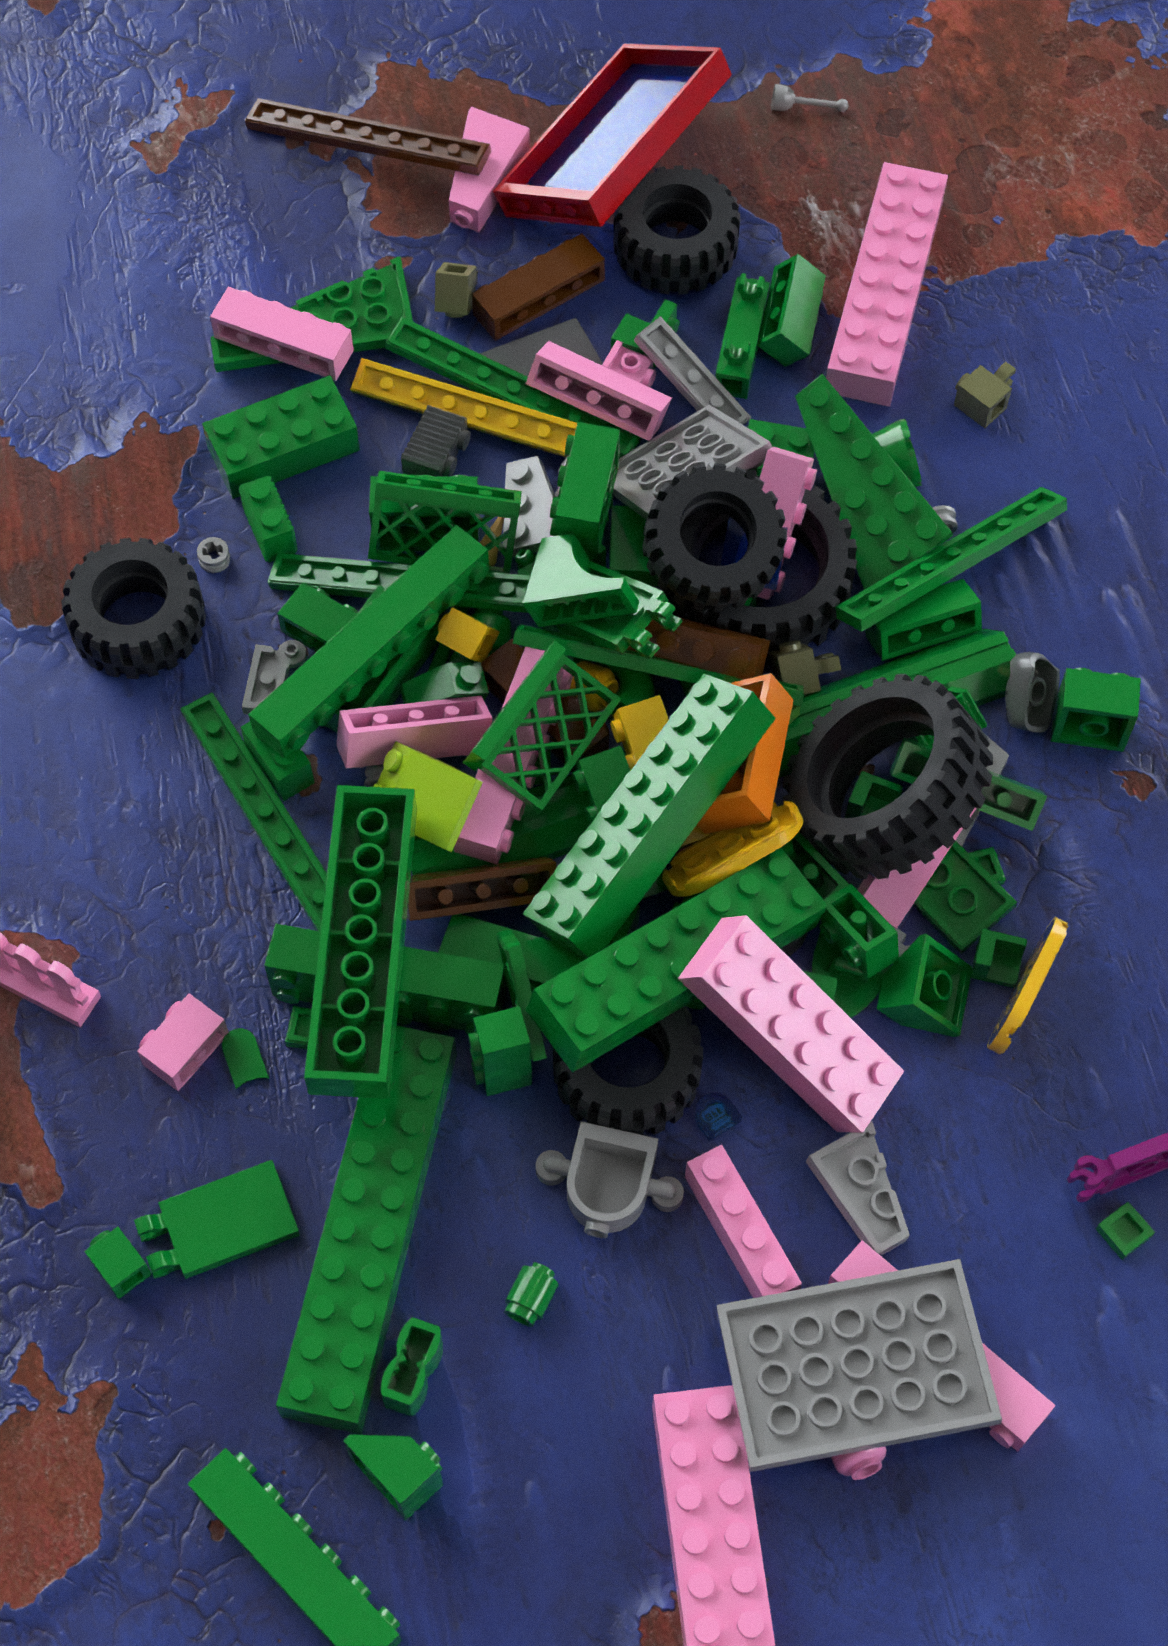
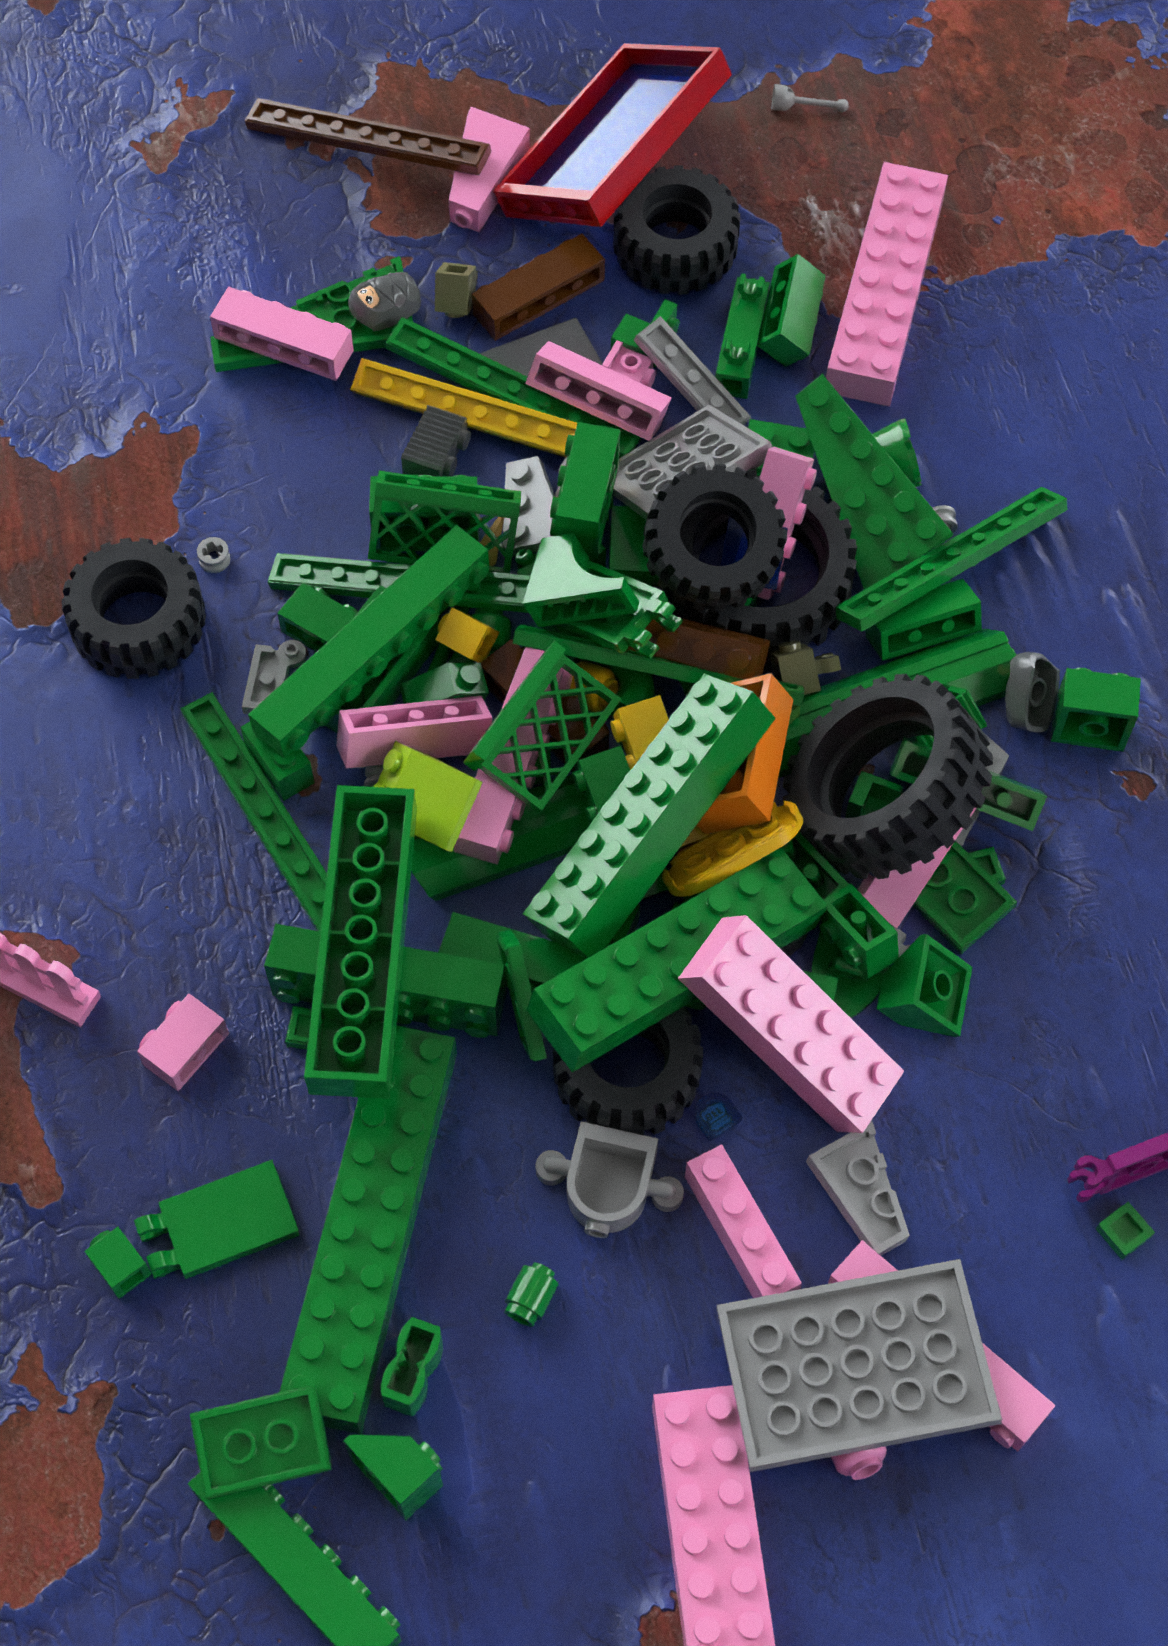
(243, 1056): green piece -> none
(260, 1442): none -> green tile
(268, 518): green brick -> none
(282, 435): green brick -> none
(384, 300): none -> dark grey piece
(477, 888): reddish brown brick -> none
(501, 1051): green brick -> none
(984, 394): olive brick -> none
(998, 958): green panel -> none
(1028, 985): yellow tile -> none

